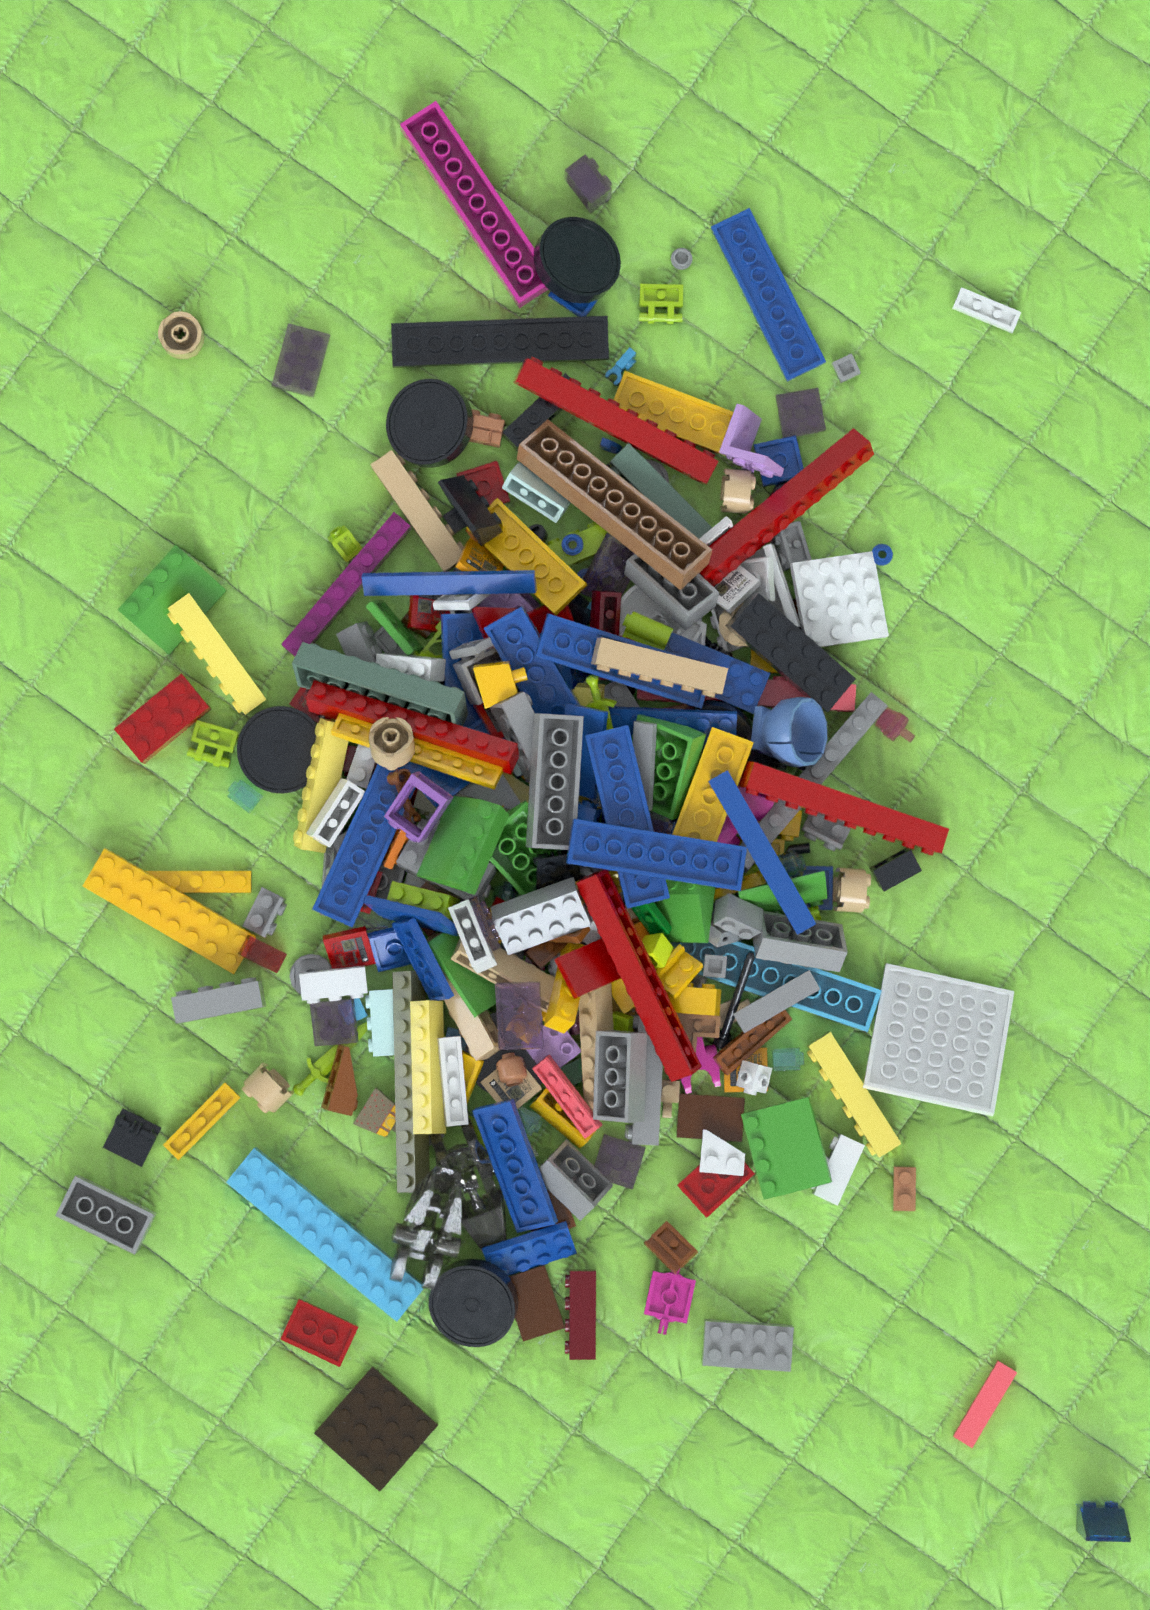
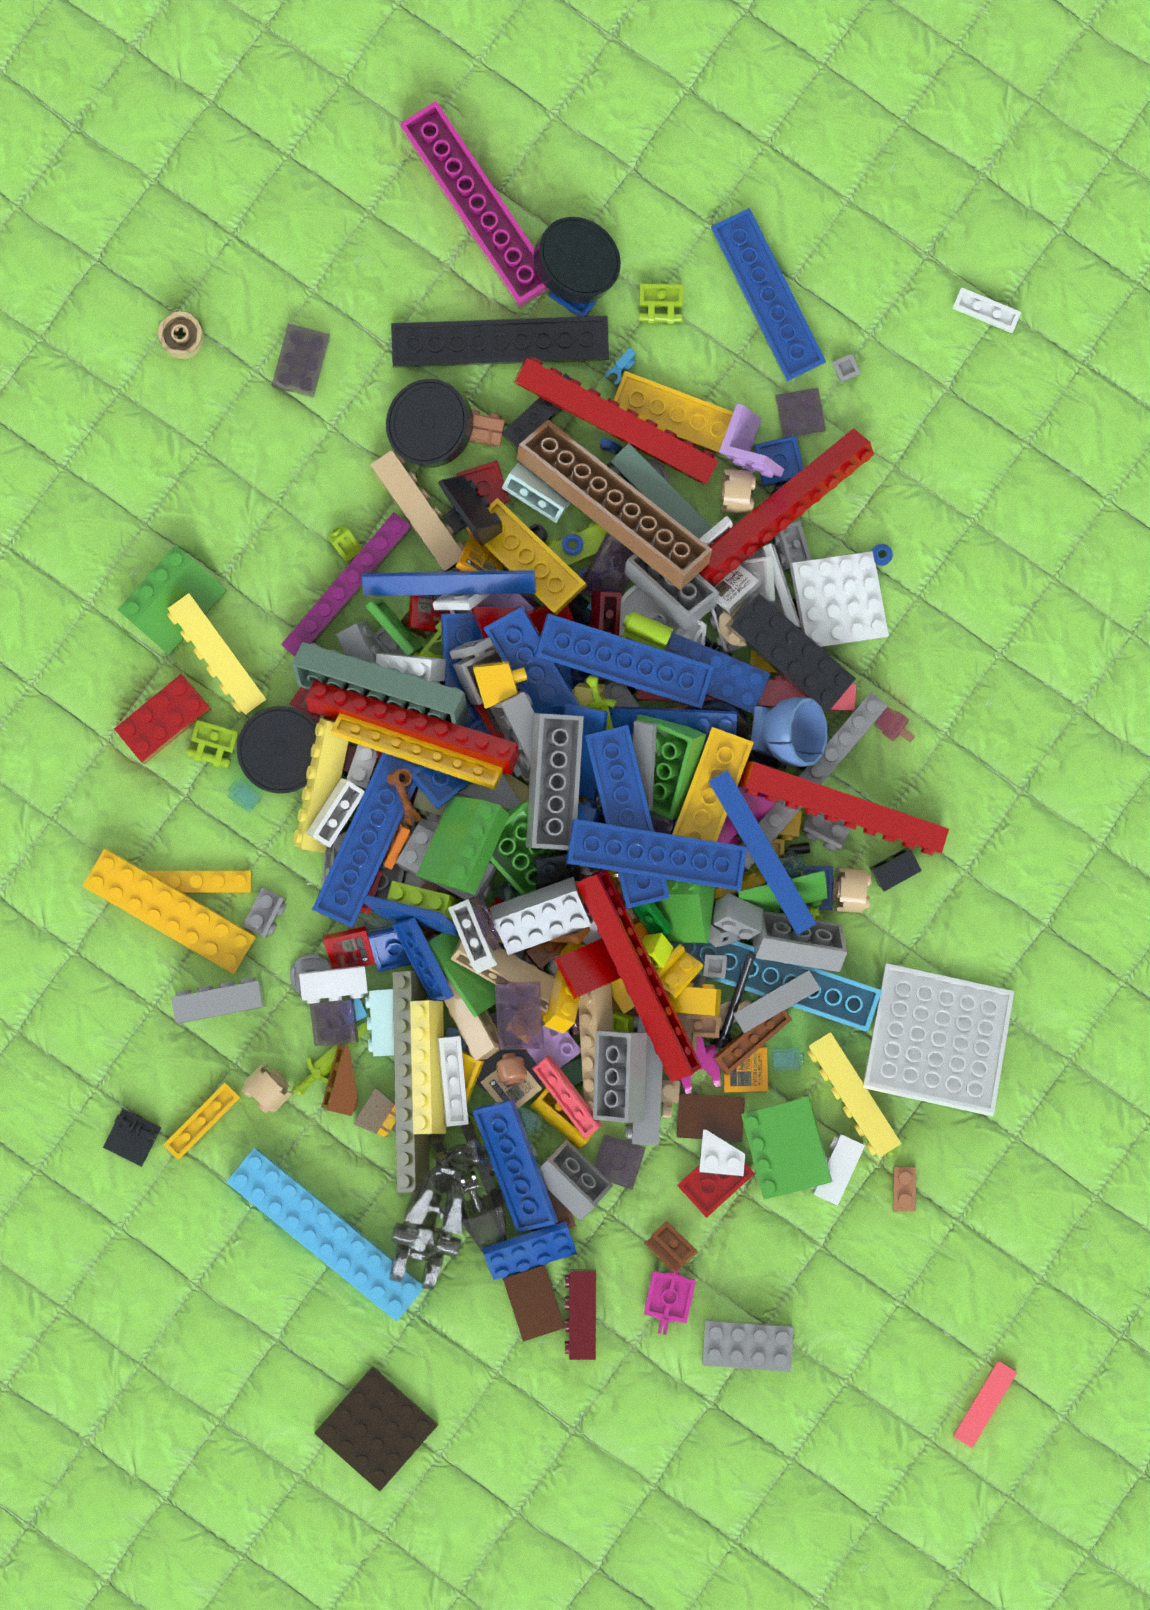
(106, 1214): light grey brick -> none
(262, 953): clear red plate -> none
(319, 1332): red plate -> none
(391, 742): tan brick -> none
(430, 789): medium lavender window -> none
(473, 1303): black brick -> none
(588, 183): clear purple brick -> none
(660, 666): tan brick -> none
(681, 258): light grey plate -> none
(753, 1077): white brick -> none
(1102, 1522): slope -> none

